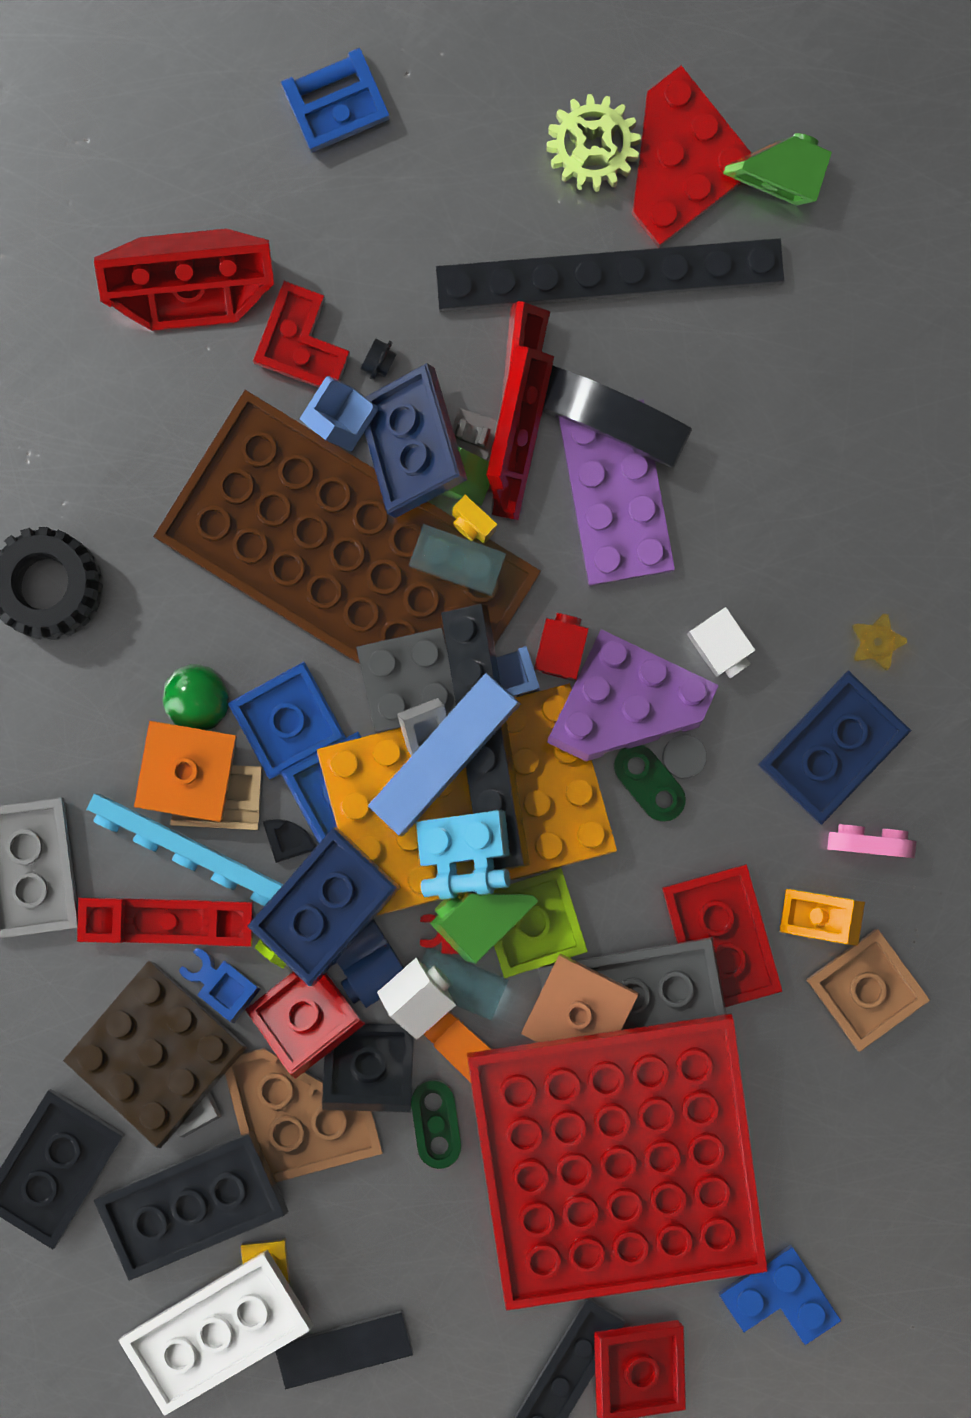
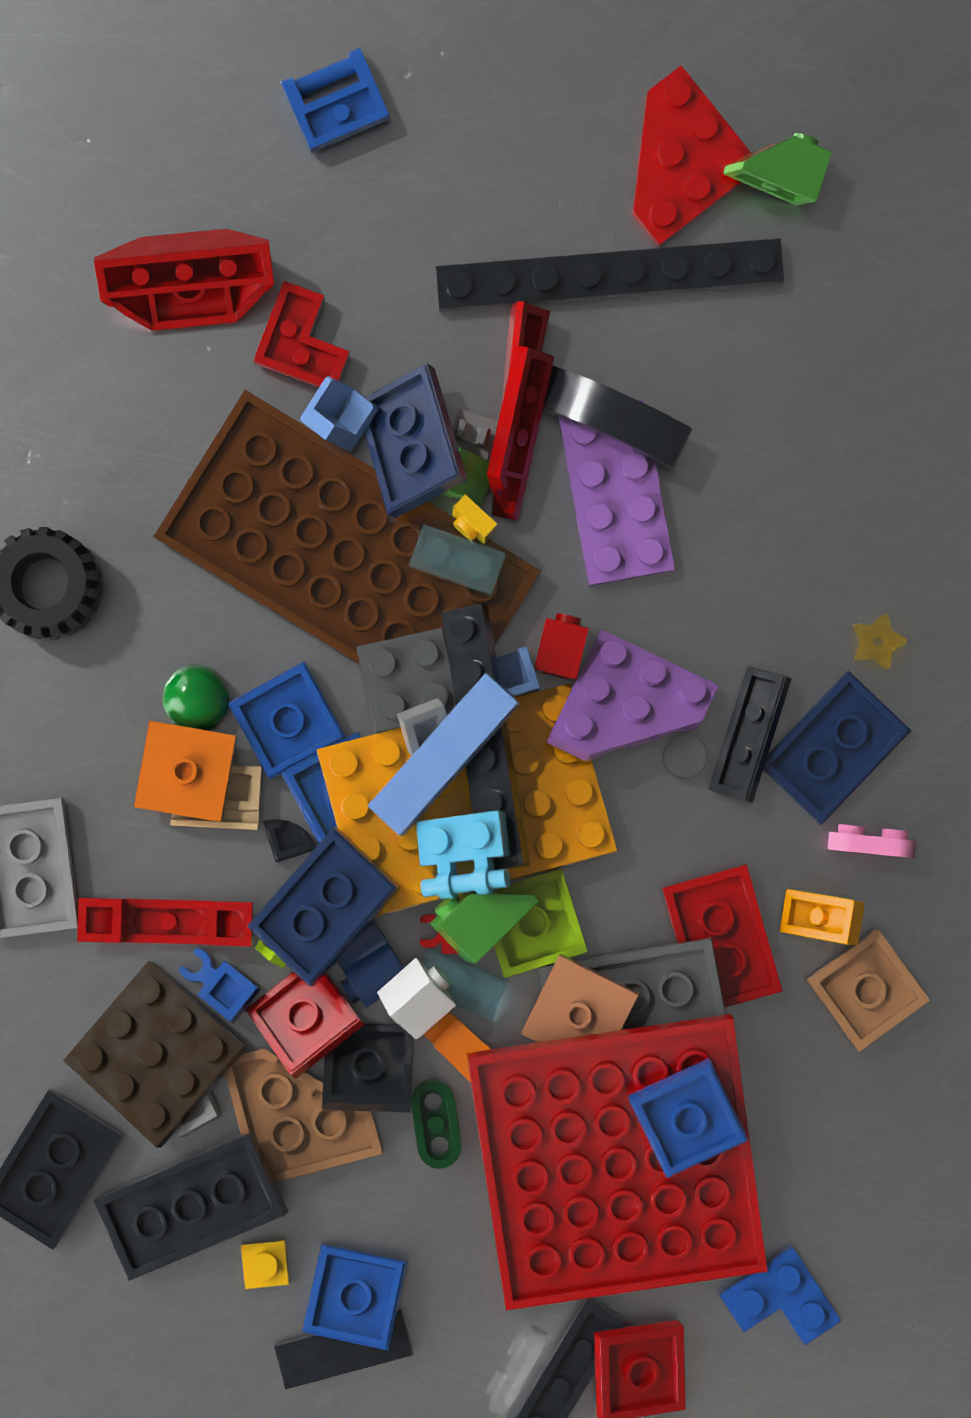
(187, 851): medium azure plate -> none
(216, 1332): white plate -> none
(355, 1297): none -> blue plate
(378, 359): black plate -> none
(524, 1352): none -> clear plate
(580, 130): yellowish green gear -> none
(649, 783): dark green plate -> none
(688, 1118): none -> blue plate
(722, 644): white brick -> none
(750, 734): none -> black tile

